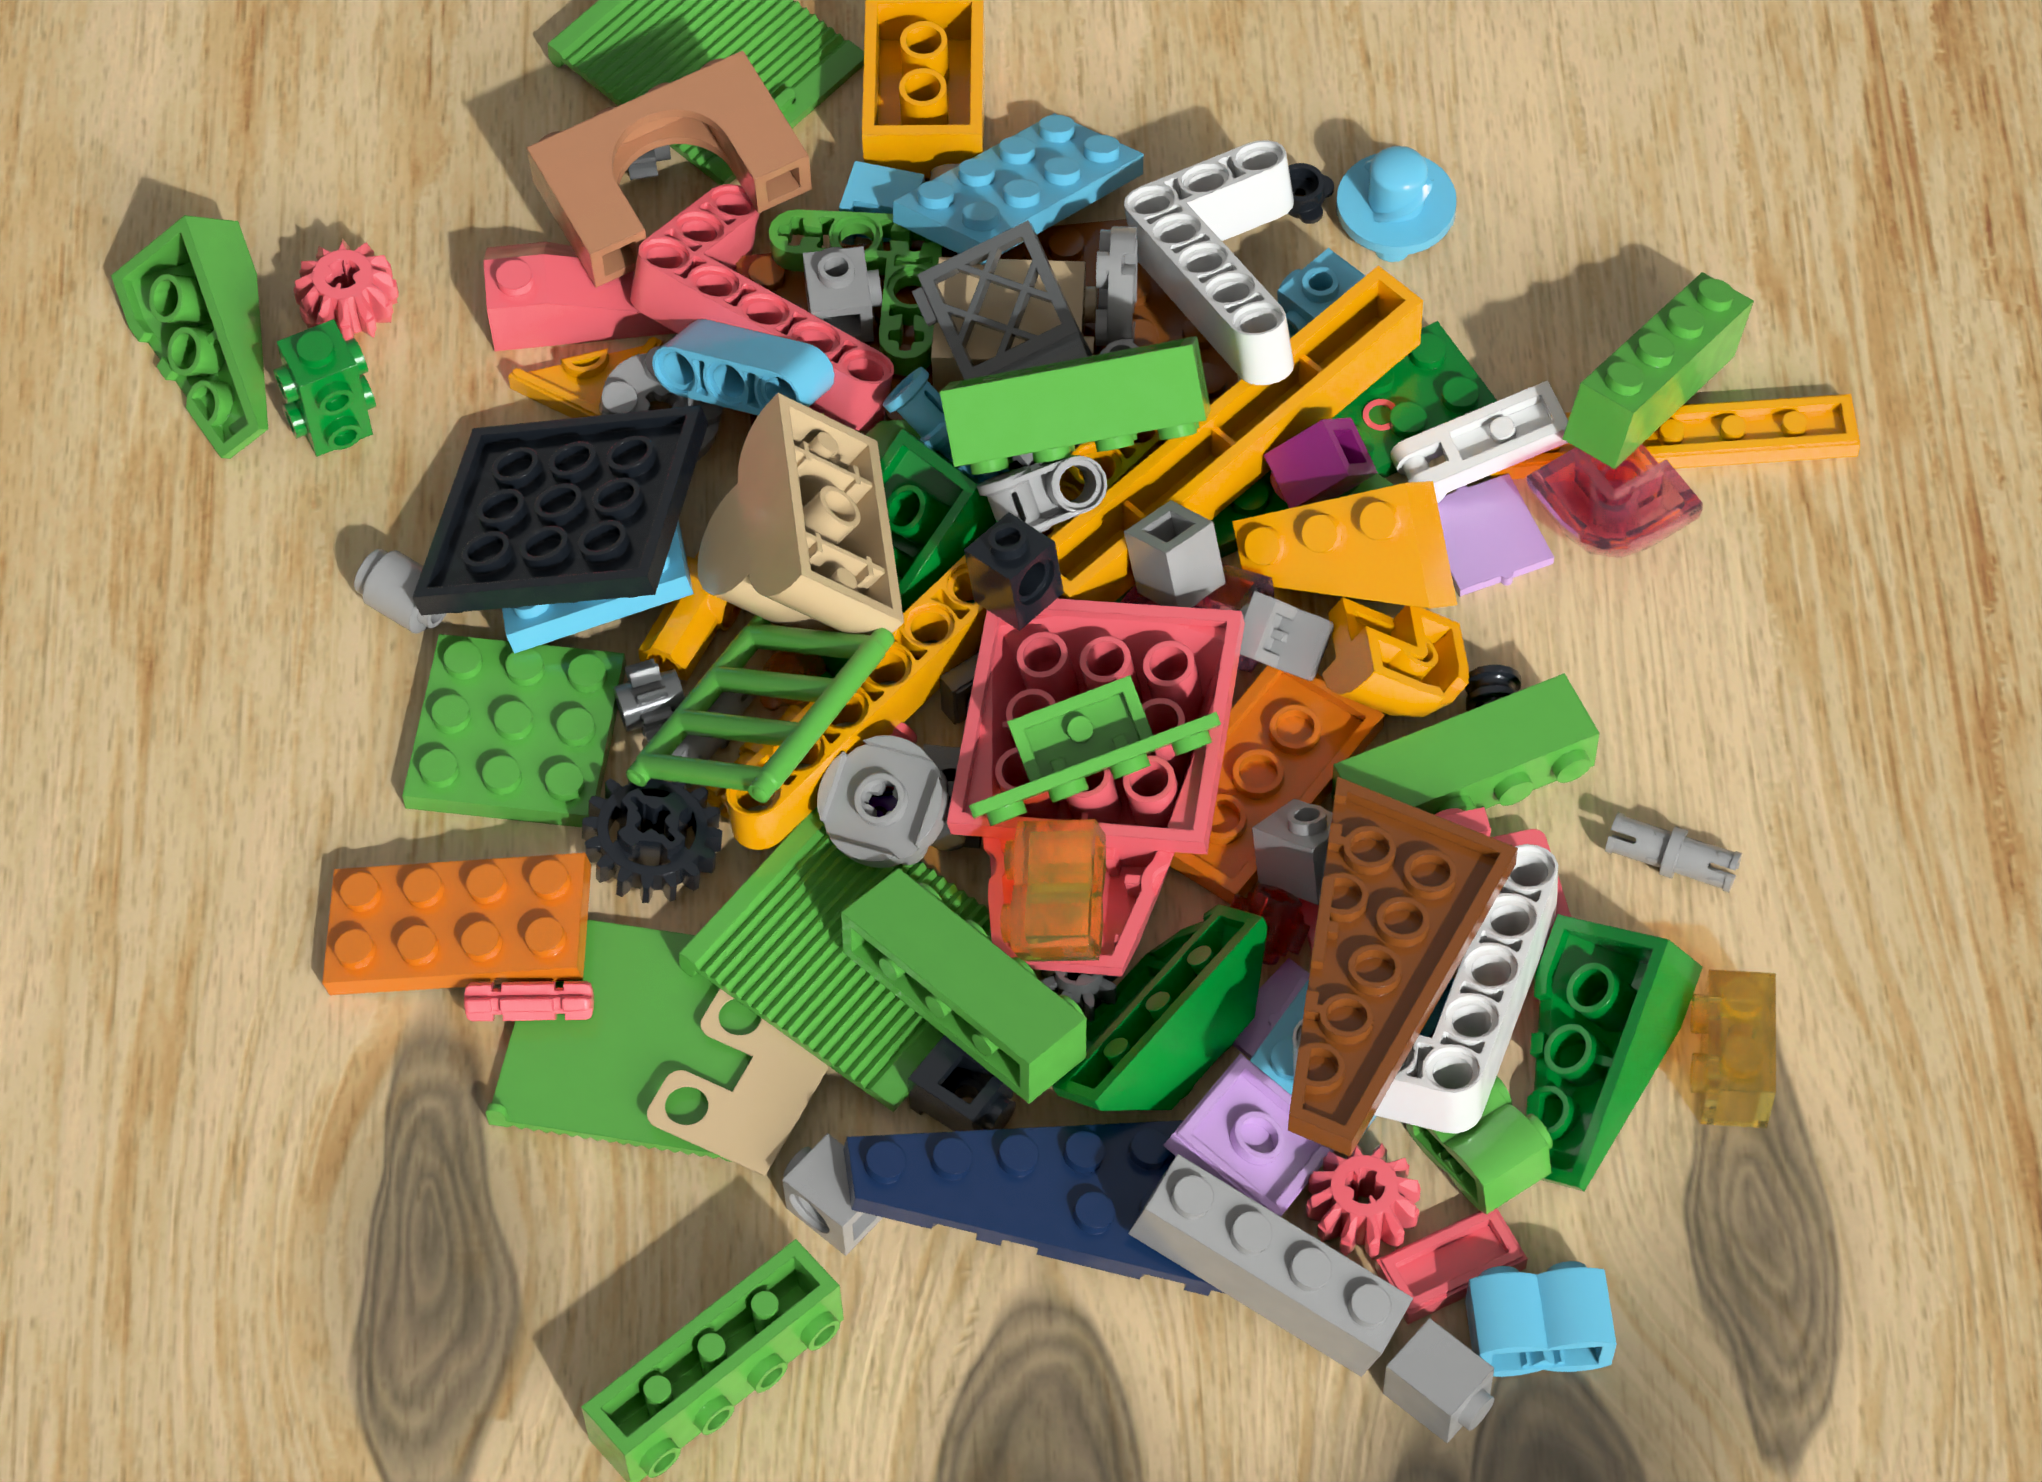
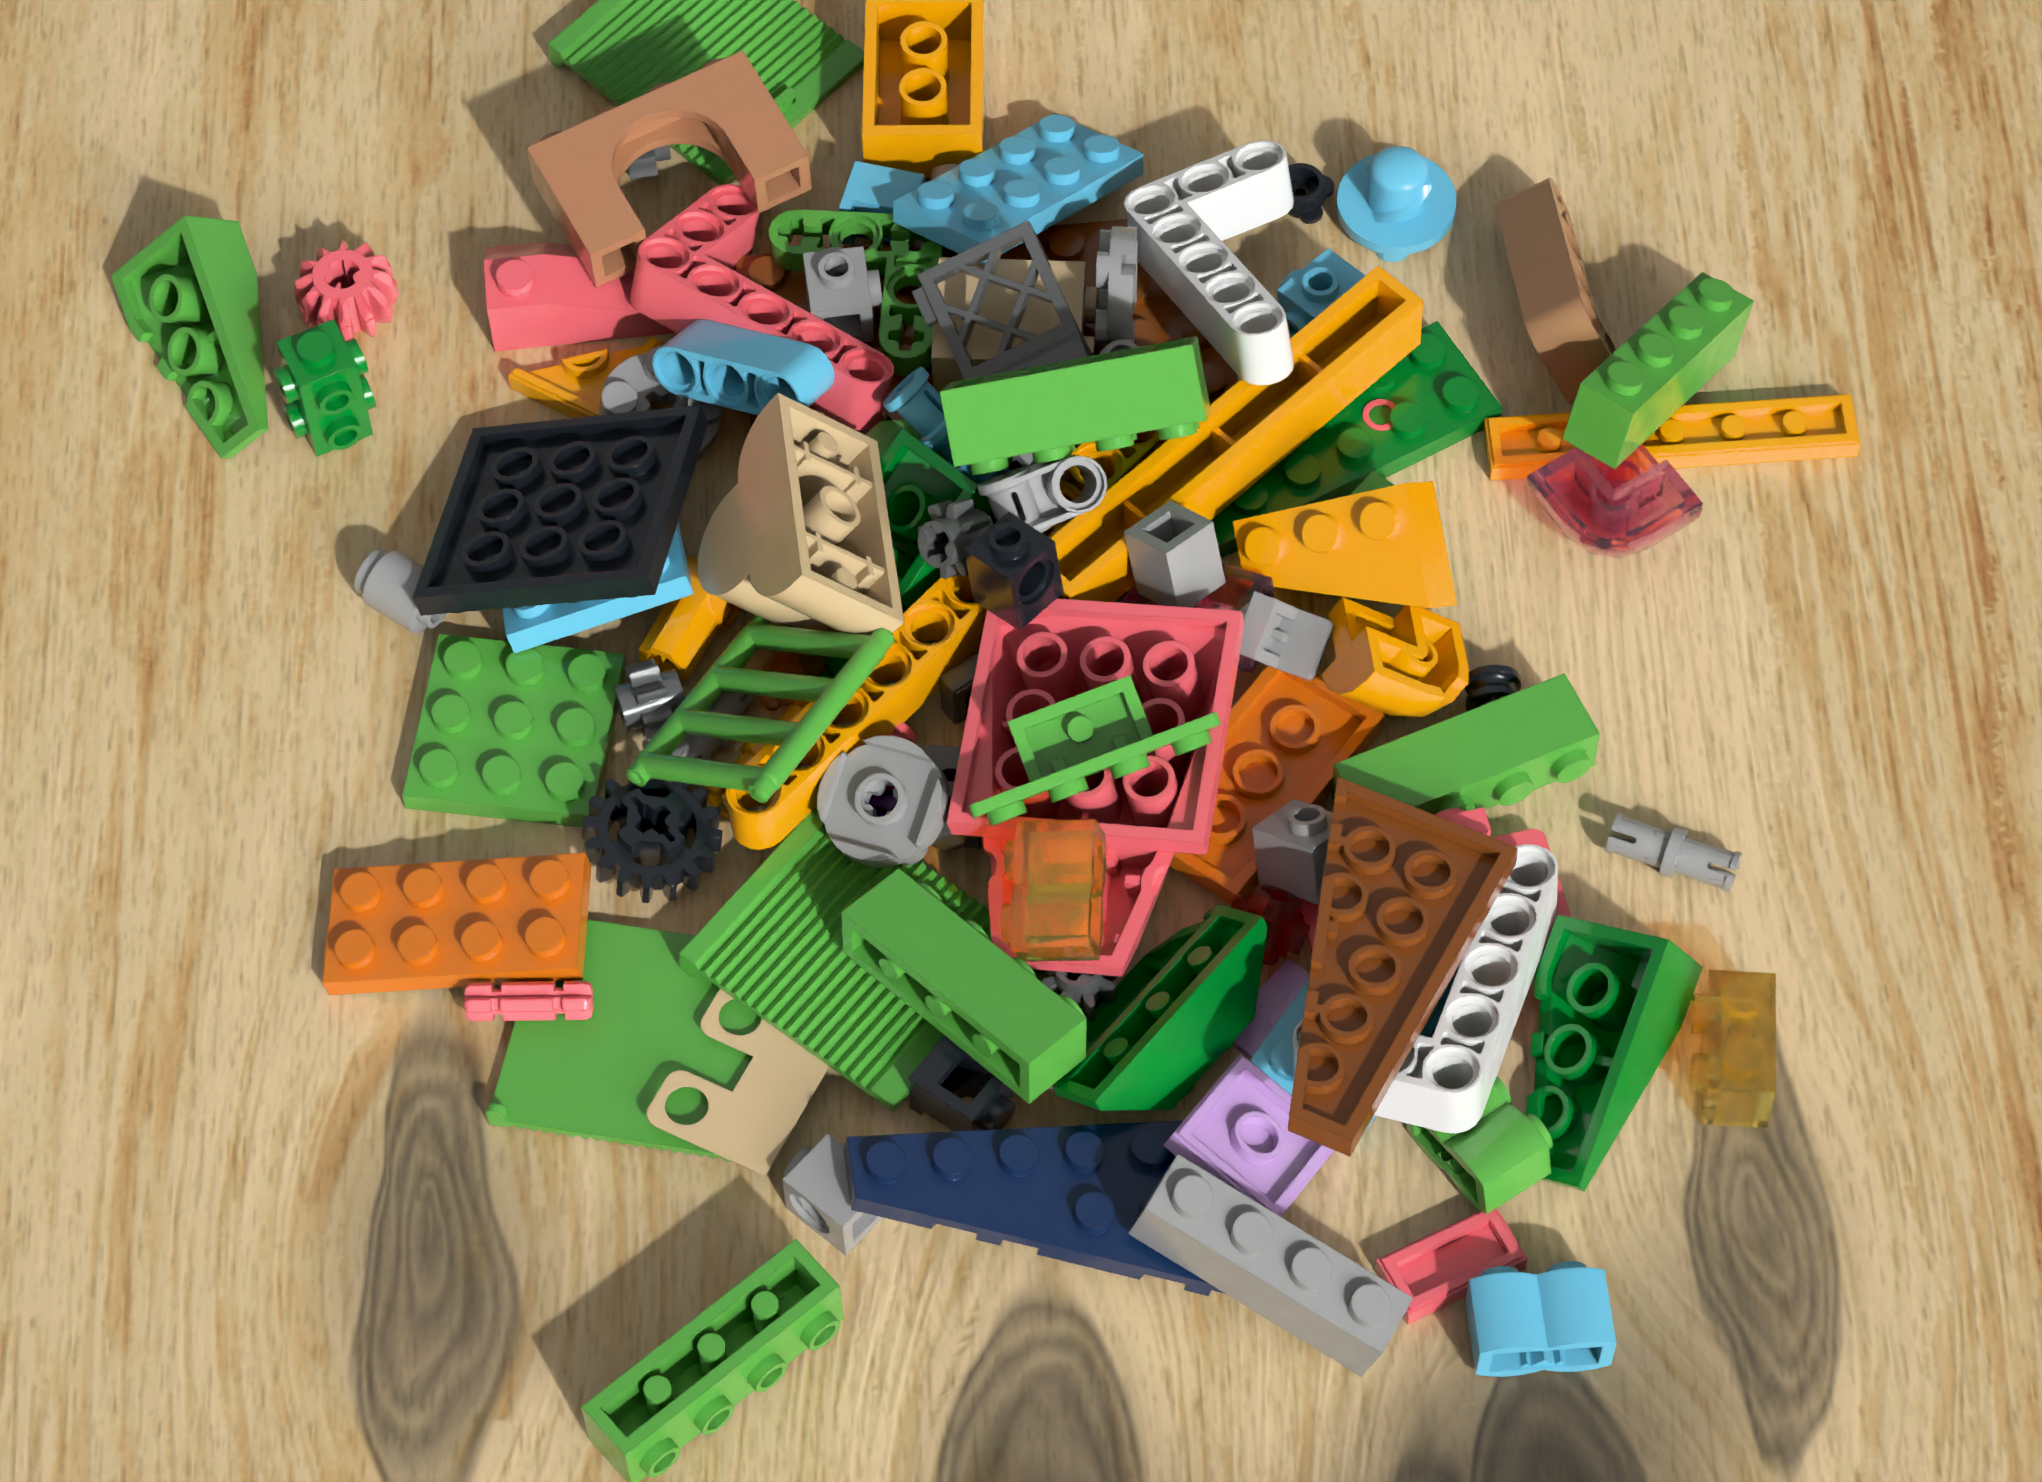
(949, 533): none -> dark grey gear
(1320, 463): magenta brick -> none
(1389, 1203): coral gear -> none
(1440, 1382): light grey brick -> none
(1484, 440): white plate -> none
(1490, 535): lavender piece -> none
(1553, 285): none -> medium nougat beam

